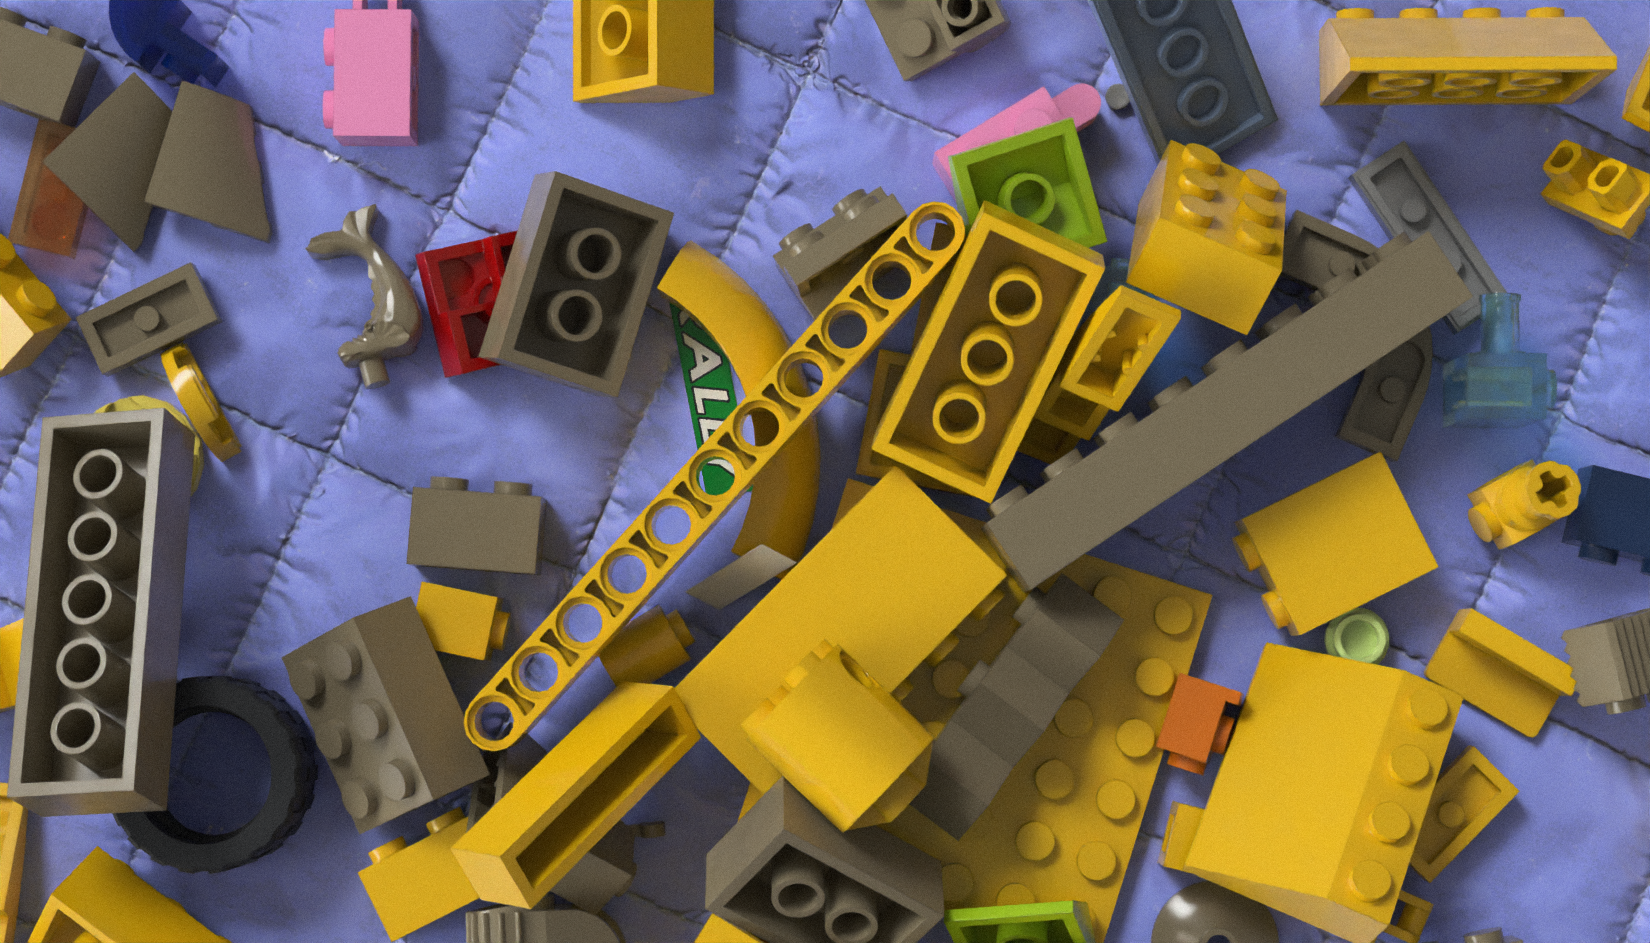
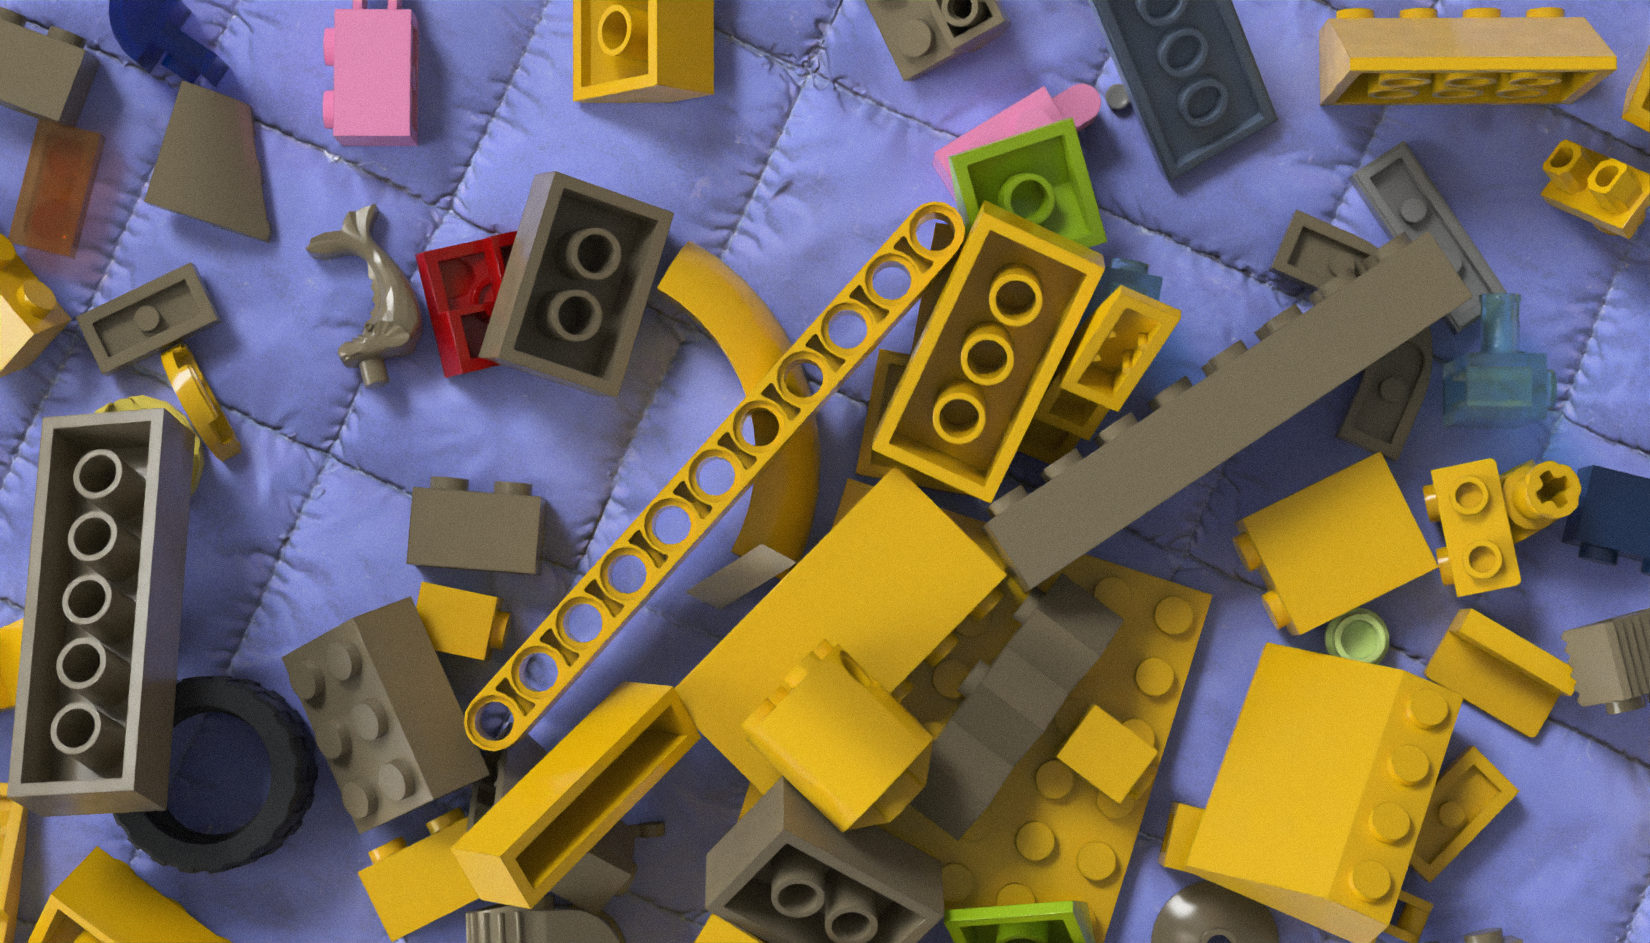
(114, 157): dark tan slope -> none
(648, 647): yellow brick -> none
(708, 392): sticker -> none
(827, 258): dark tan brick -> none
(1108, 755): none -> yellow brick
(1197, 723): orange brick -> none
(1209, 236): yellow brick -> none
(1475, 528): none -> yellow bracket

